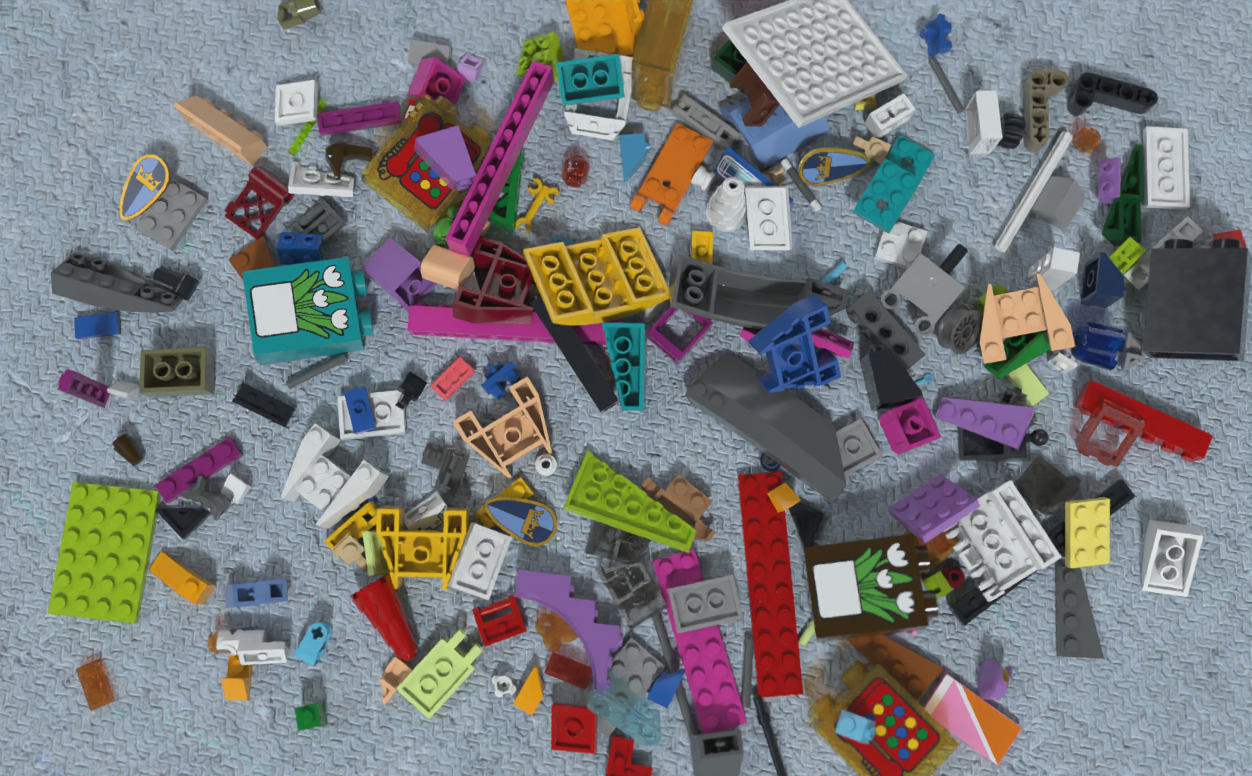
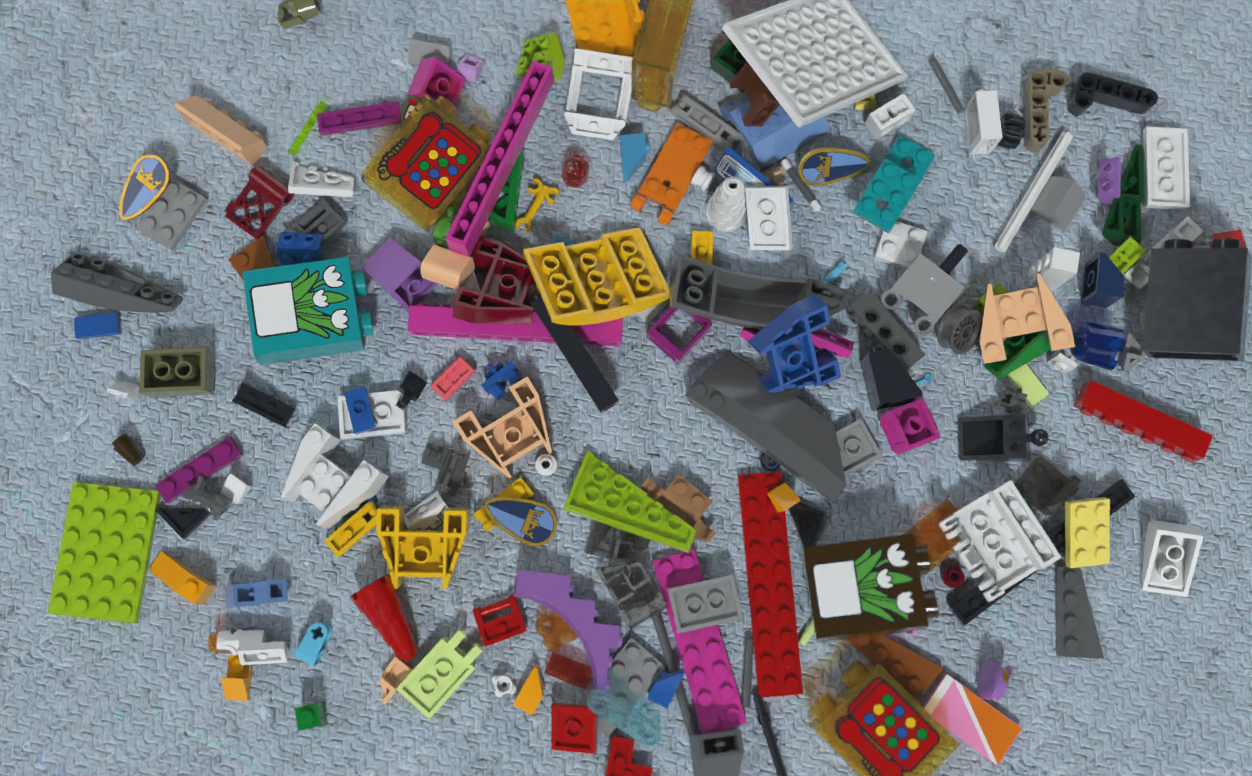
(83, 388): magenta plate -> none
(95, 685): clear orange plate -> none
(178, 283): black piece -> none
(296, 102): white plate -> none
(317, 370): dark grey bar -> none
(339, 153): dark brown animal -> none
(351, 550): tan plate -> none
(374, 554): yellowish green tile -> none
(447, 157): medium lavender slope -> none
(479, 561): white plate -> none
(590, 80): teal brick -> none
(629, 362): teal wedge -> none
(855, 727): medium azure bracket -> none
(875, 149): tan plate -> none
(933, 508): medium lavender plate -> none
(934, 35): blue hips -> none
(937, 583): lime plate -> none
(991, 420): medium lavender wing -> none
(1087, 140): clear orange gear -> none
(1119, 414): clear red window -> none

